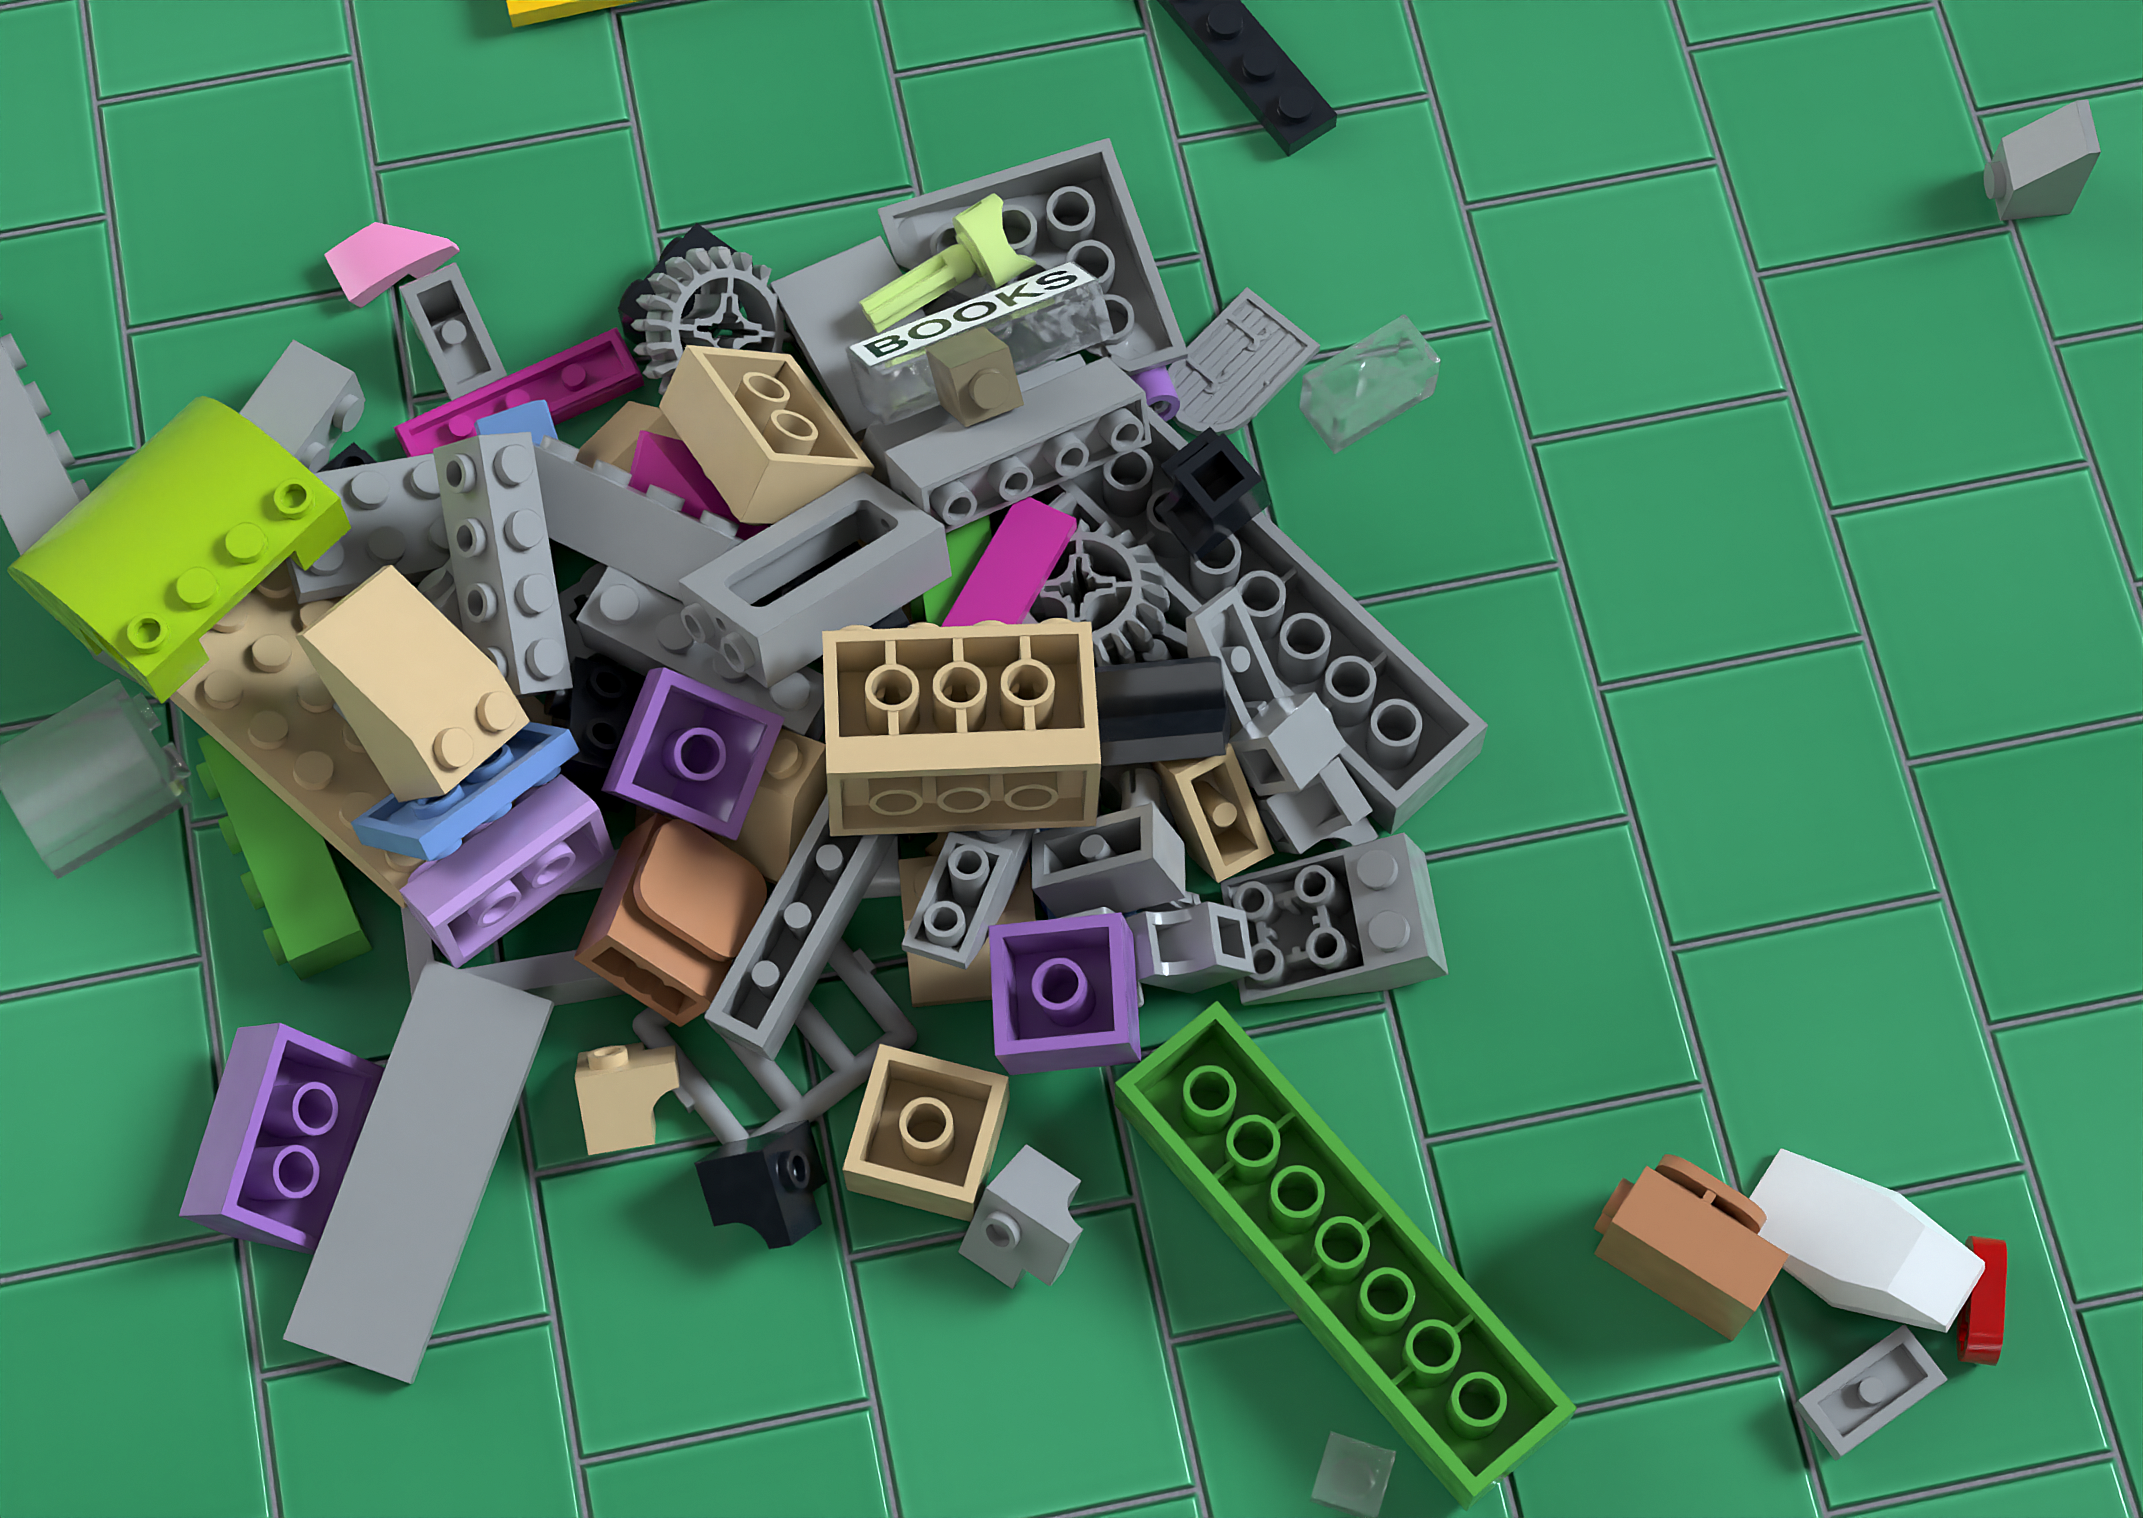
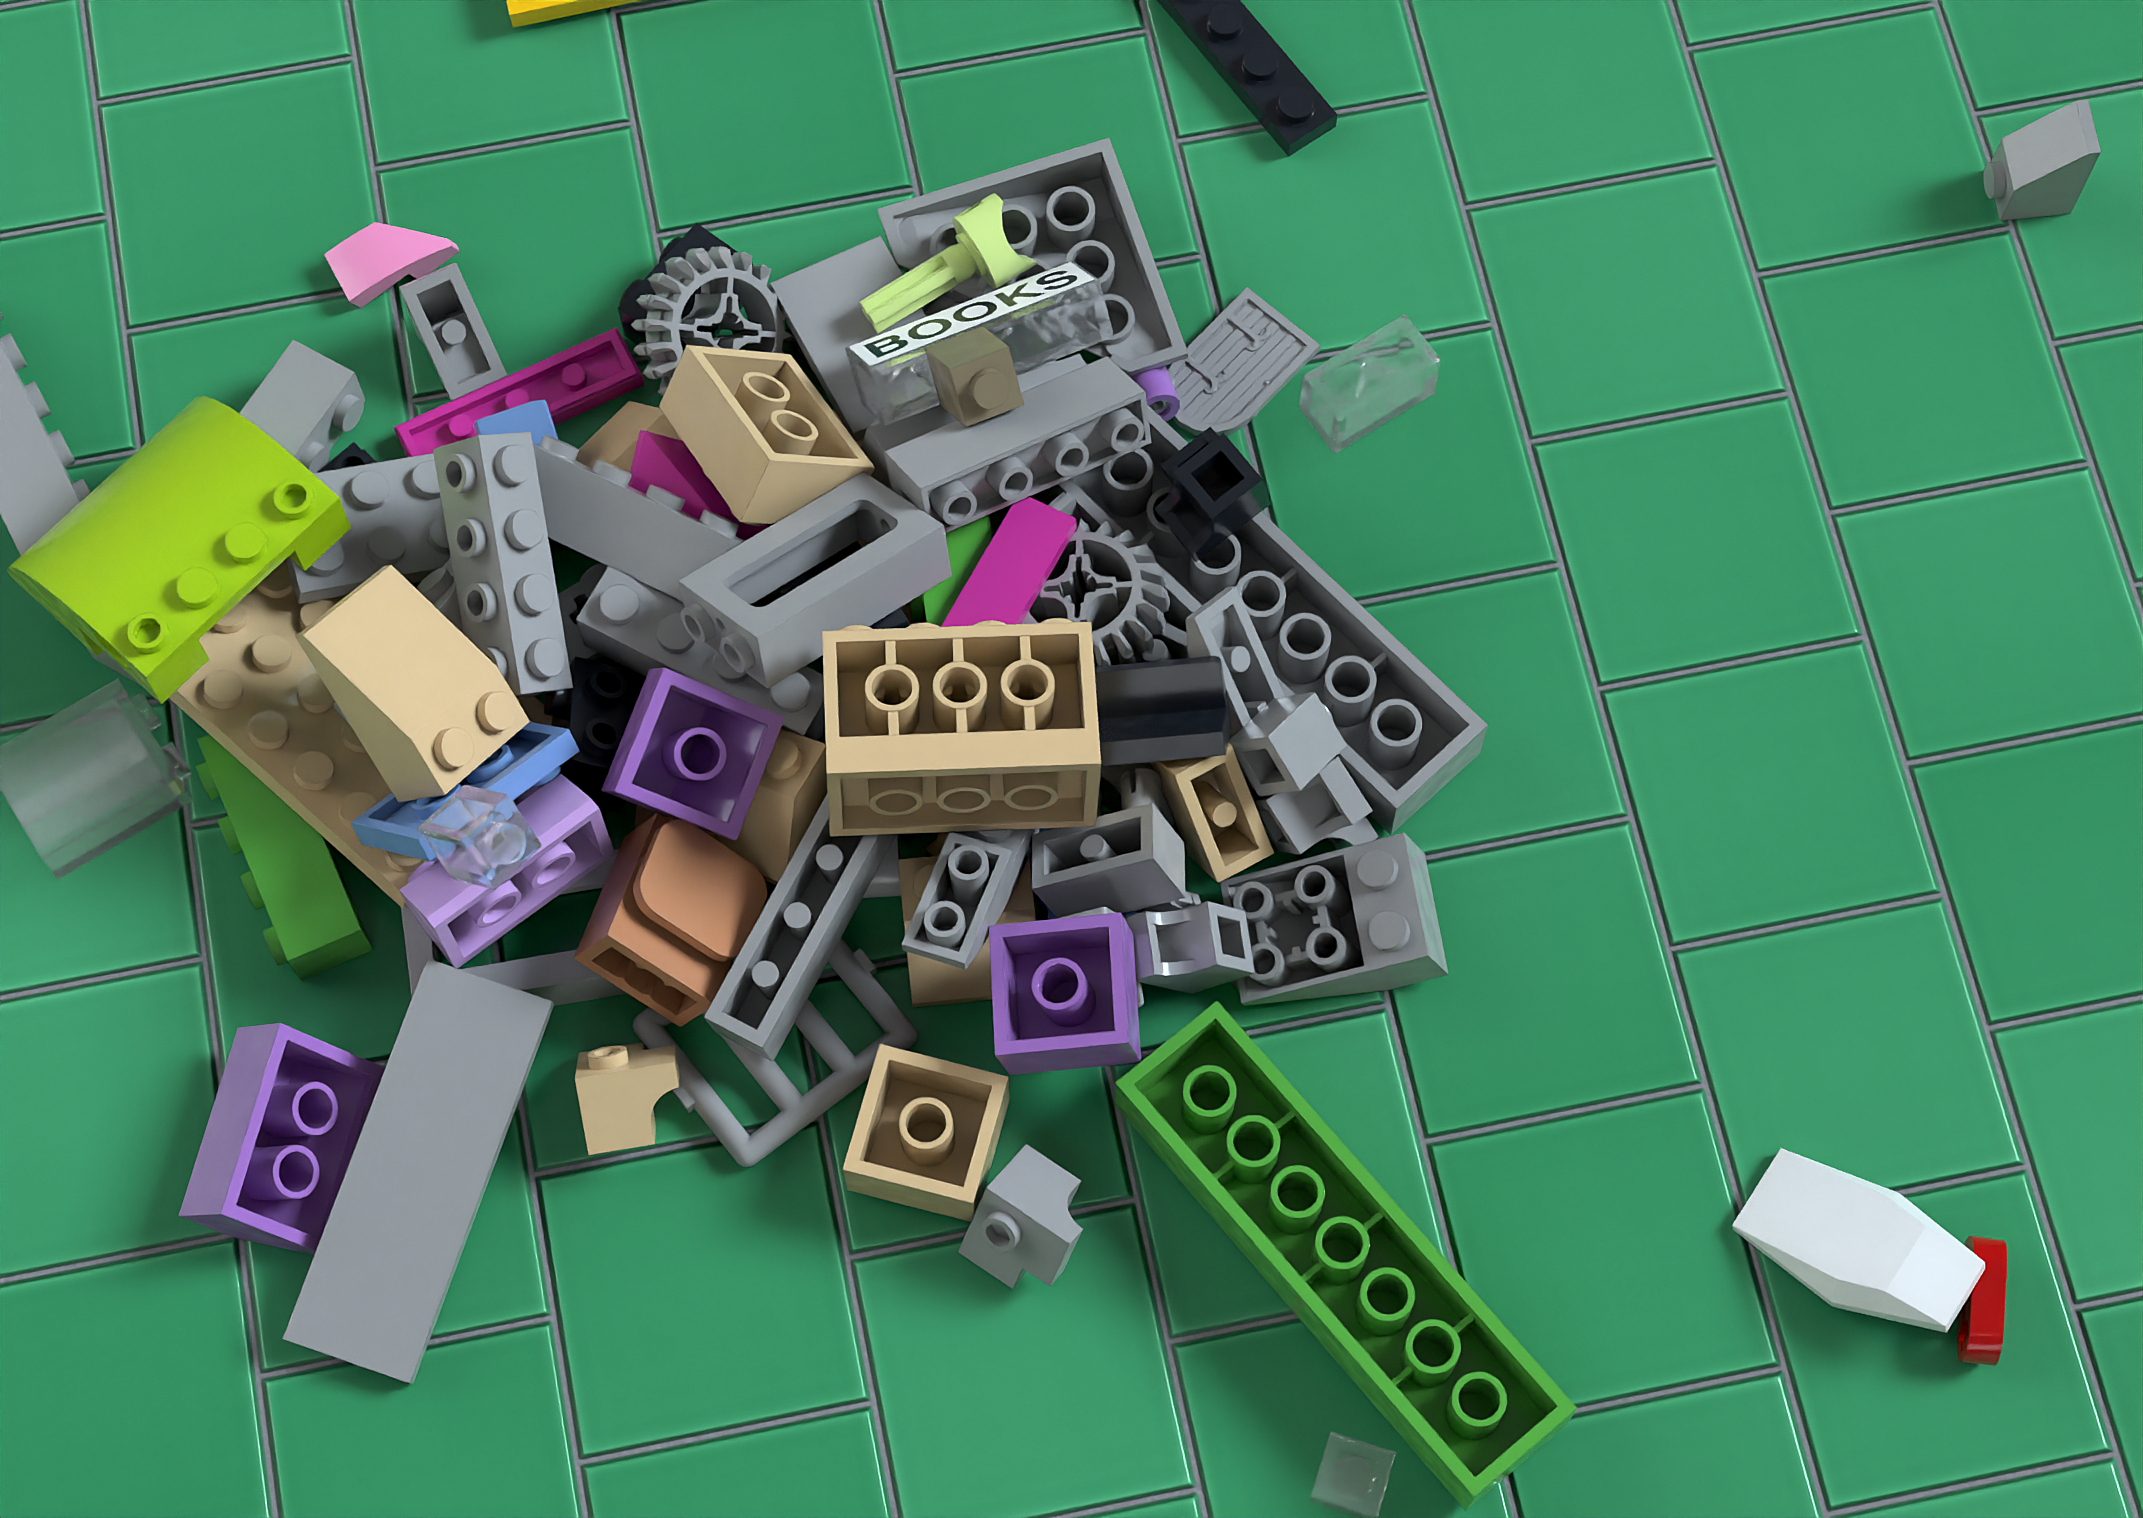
(480, 837): none -> clear brick
(766, 1183): black brick -> none
(1691, 1243): nougat brick -> none
(1870, 1392): light grey plate -> none

